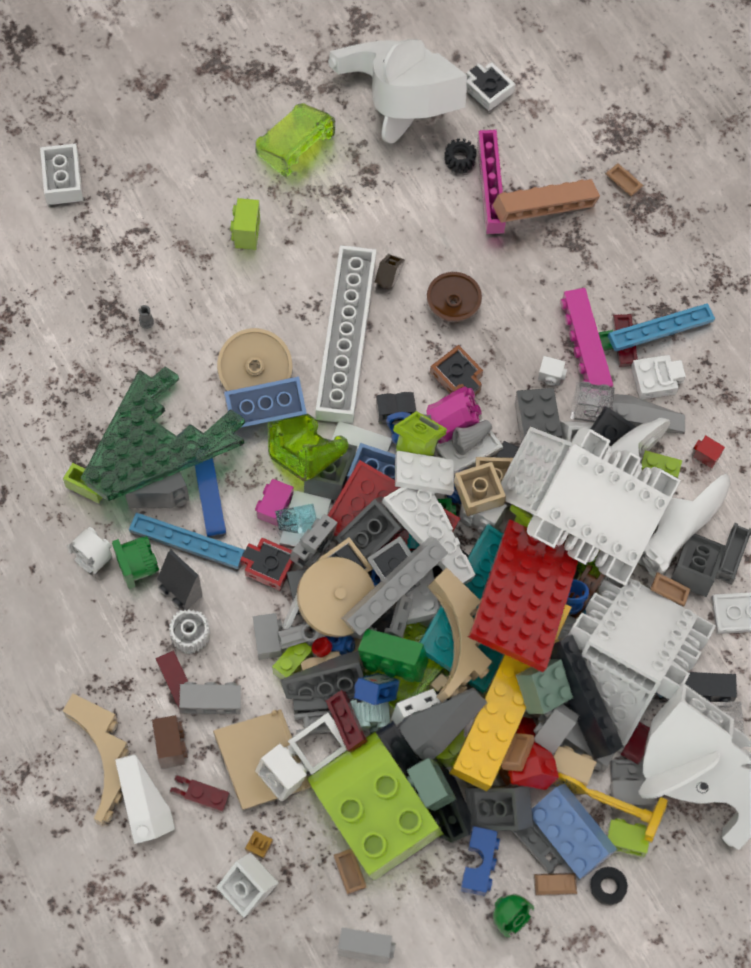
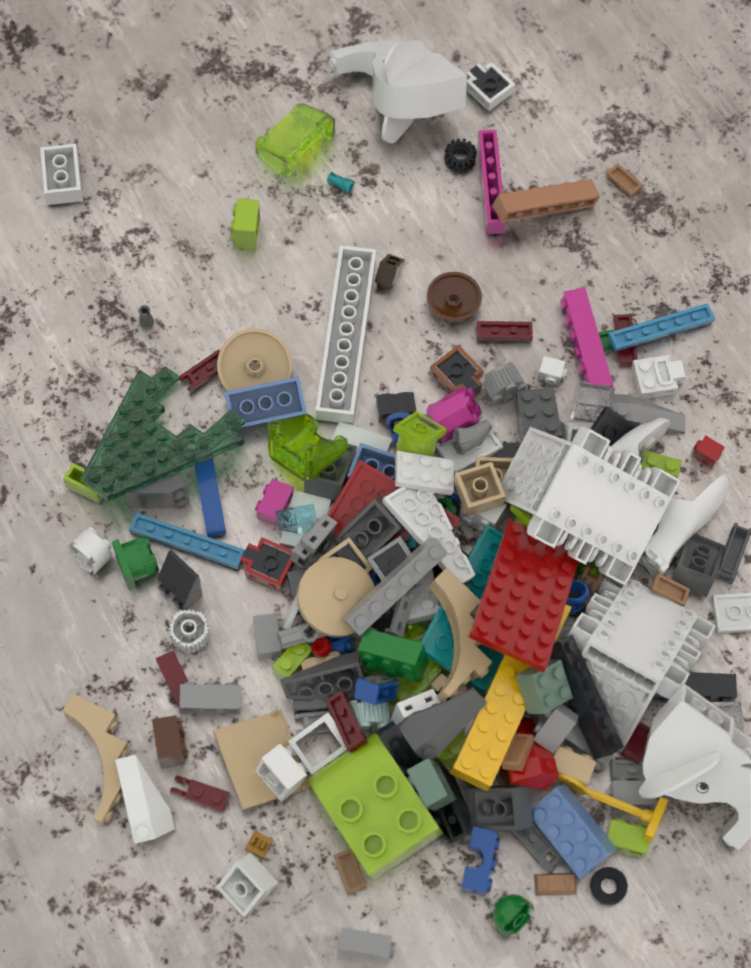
(201, 372): none -> dark red hinge
(343, 183): none -> teal pin
(503, 383): none -> light grey brick
(504, 331): none -> dark red plate

